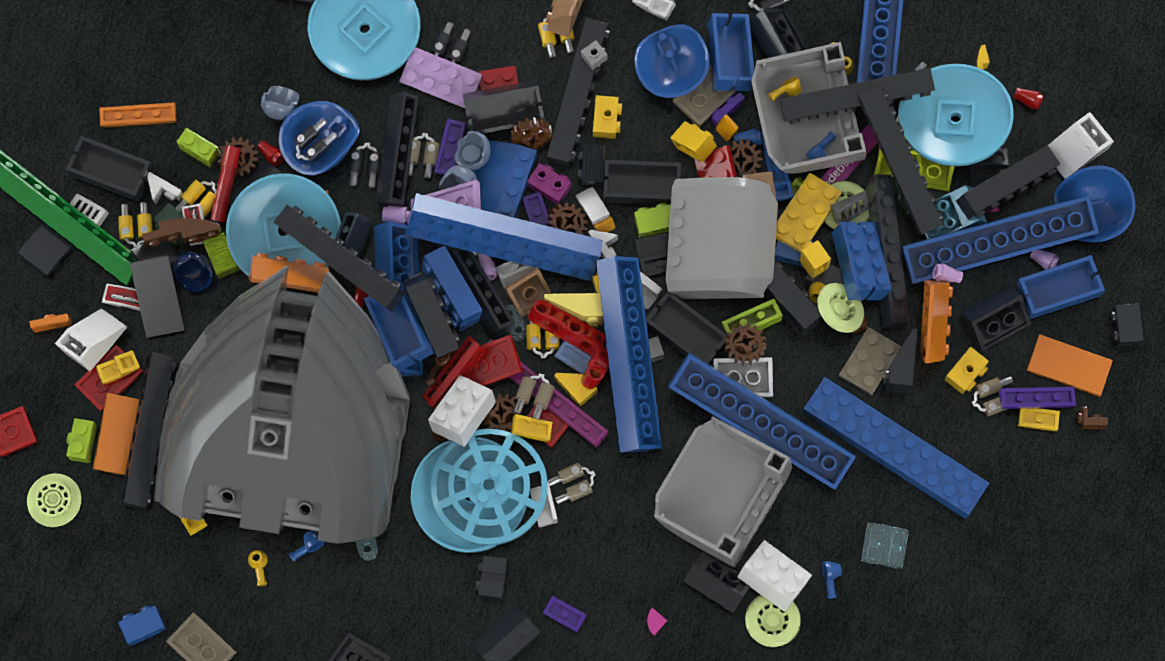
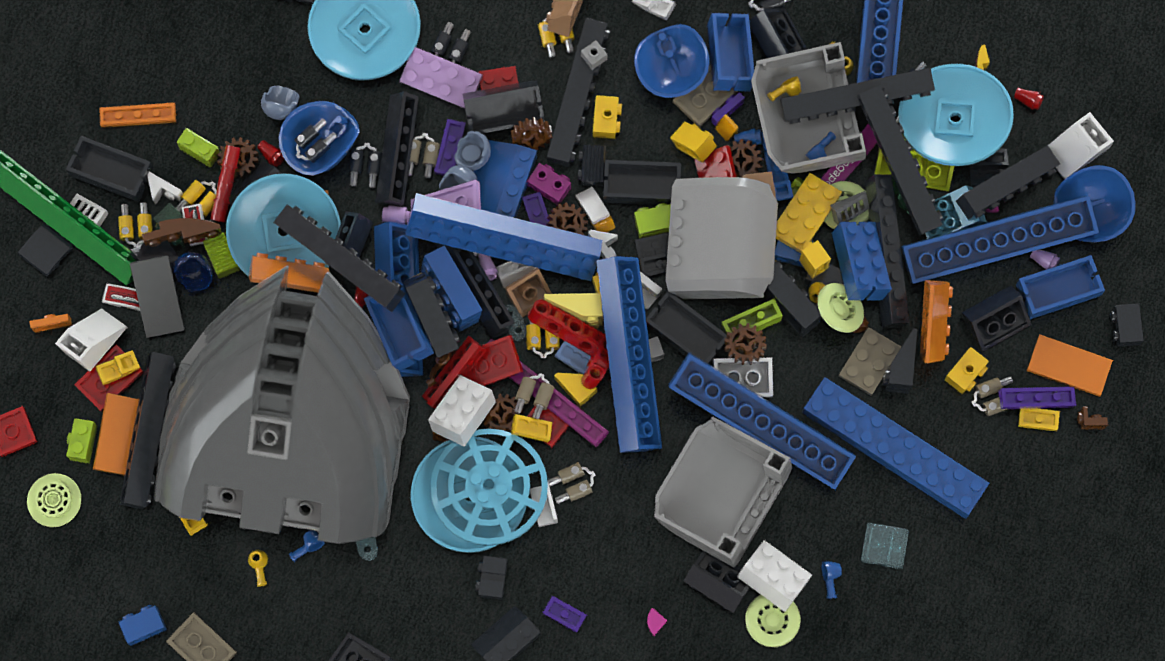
(945, 273): lavender cone -> none

